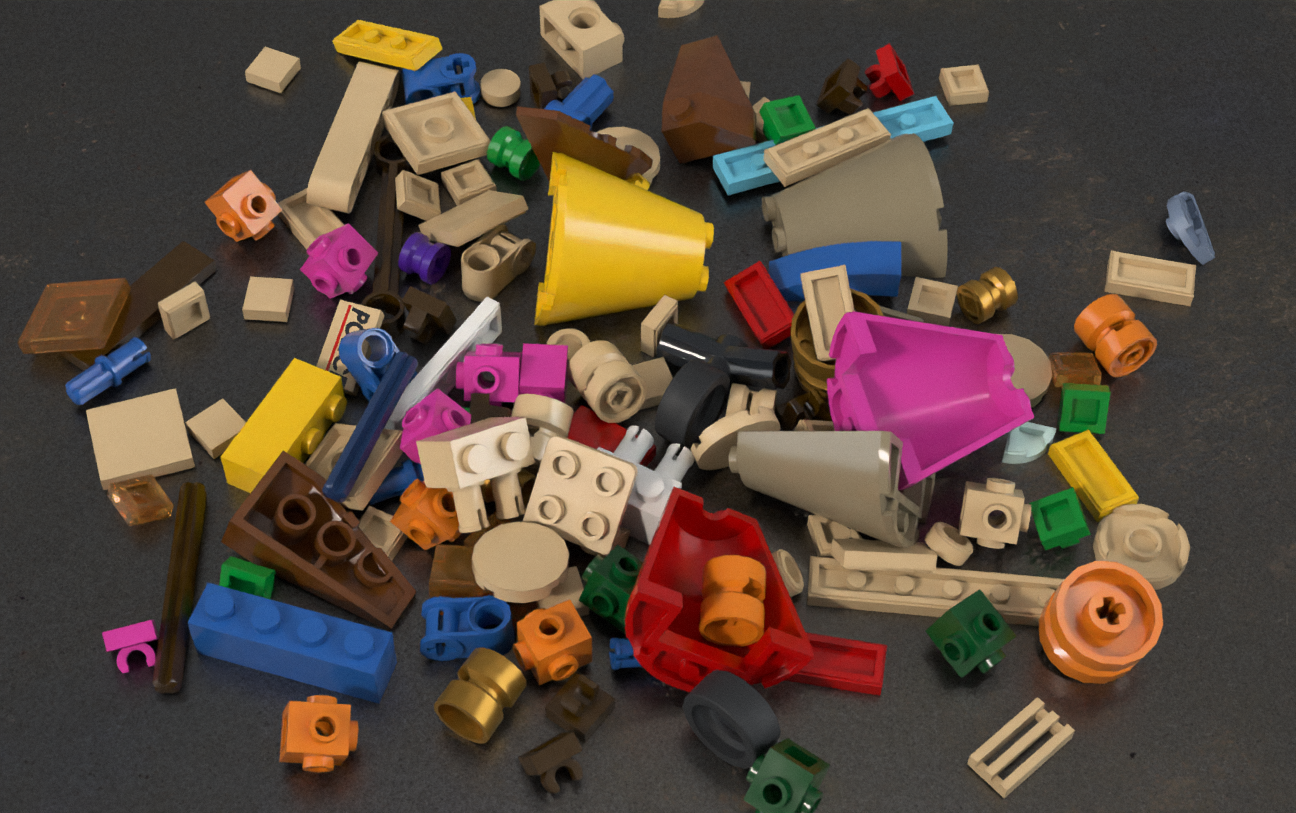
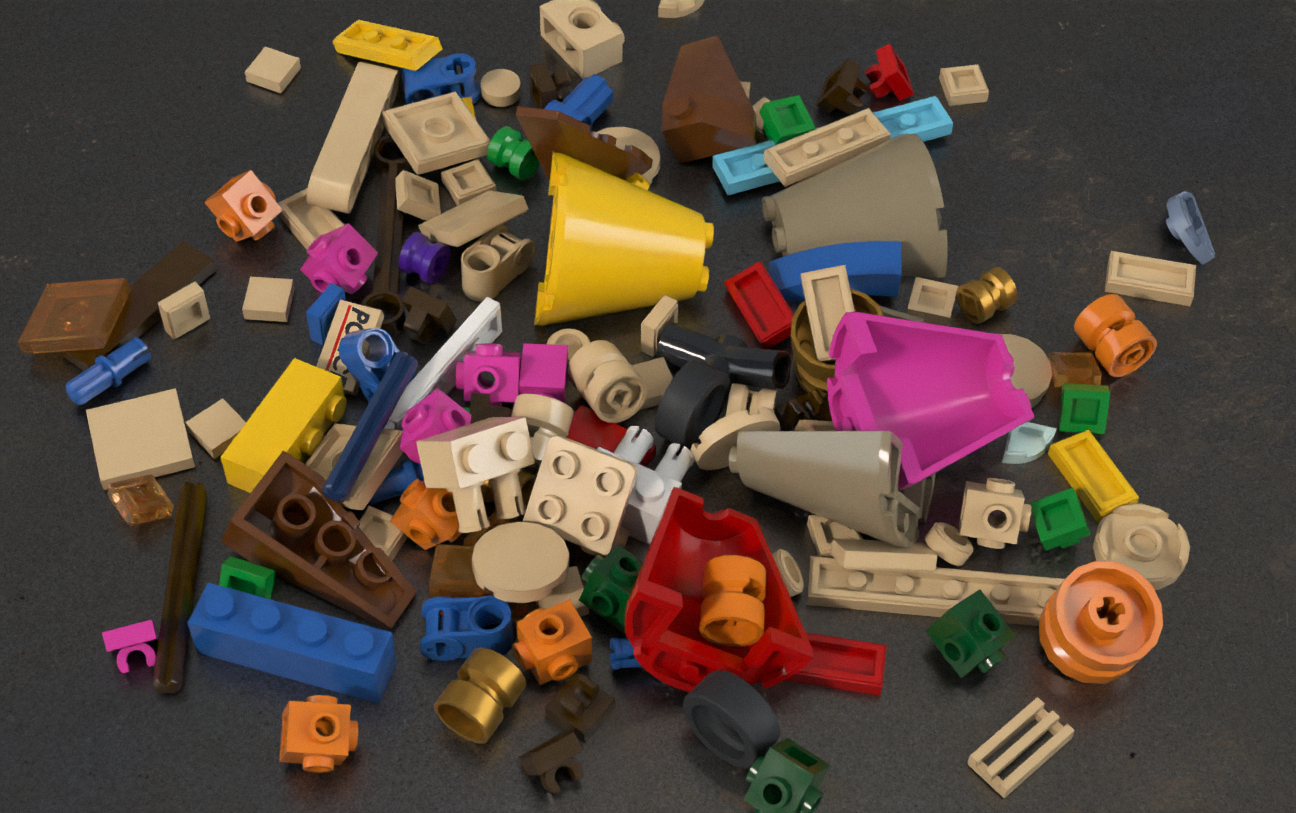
(322, 313): none -> blue tile

